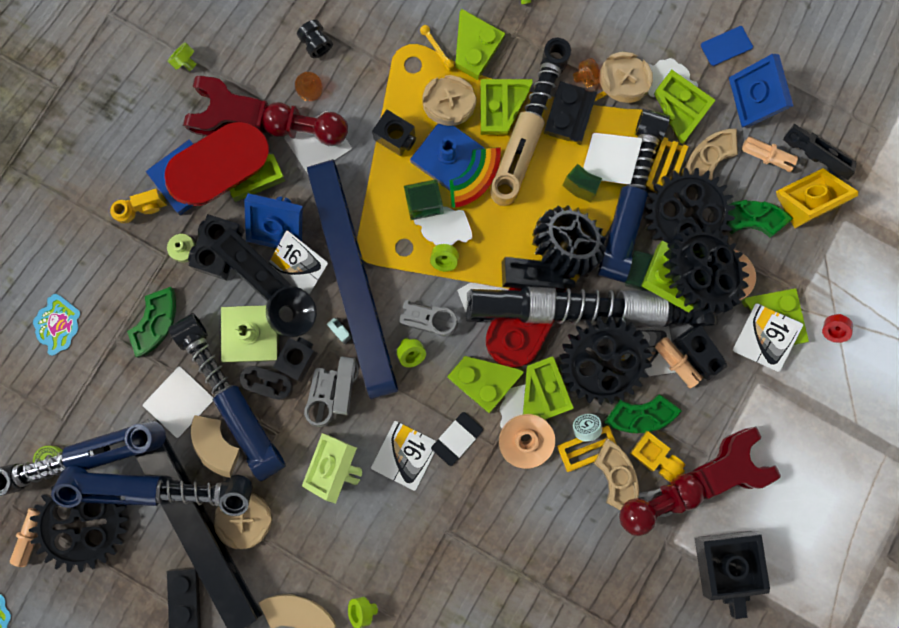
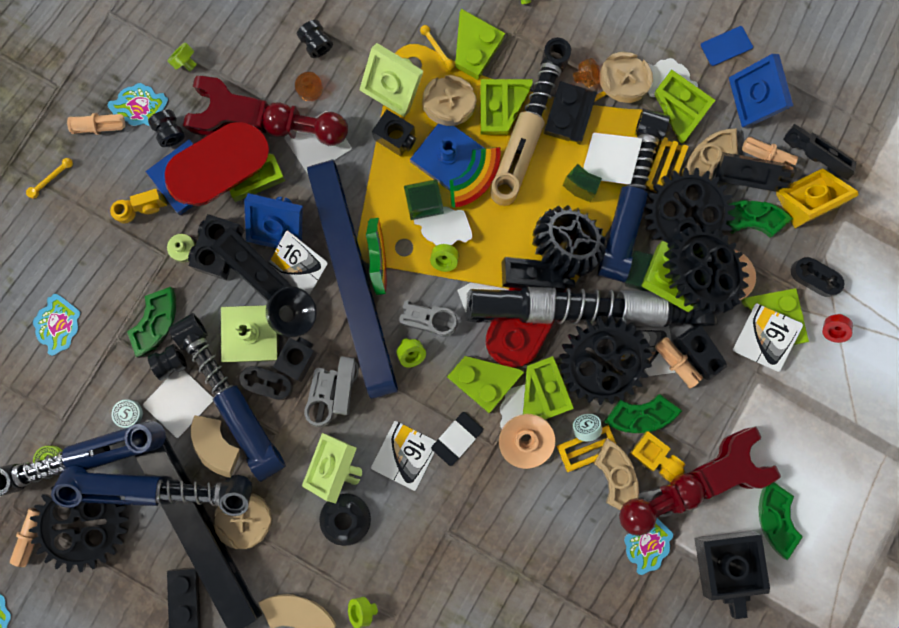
(34, 192): none -> yellow hinge
(95, 123): none -> light nougat axle
(126, 413): none -> light aqua tile
(138, 104): none -> sticker
(166, 128): none -> black wheel
(167, 362): none -> black wheel
(339, 330): light aqua tile -> none
(358, 512): none -> black piece
(377, 256): none -> green tile
(391, 79): none -> yellowish green tile
(649, 549): none -> sticker
(753, 172): none -> black hinge
(776, 520): none -> green tile
(821, 272): none -> black beam

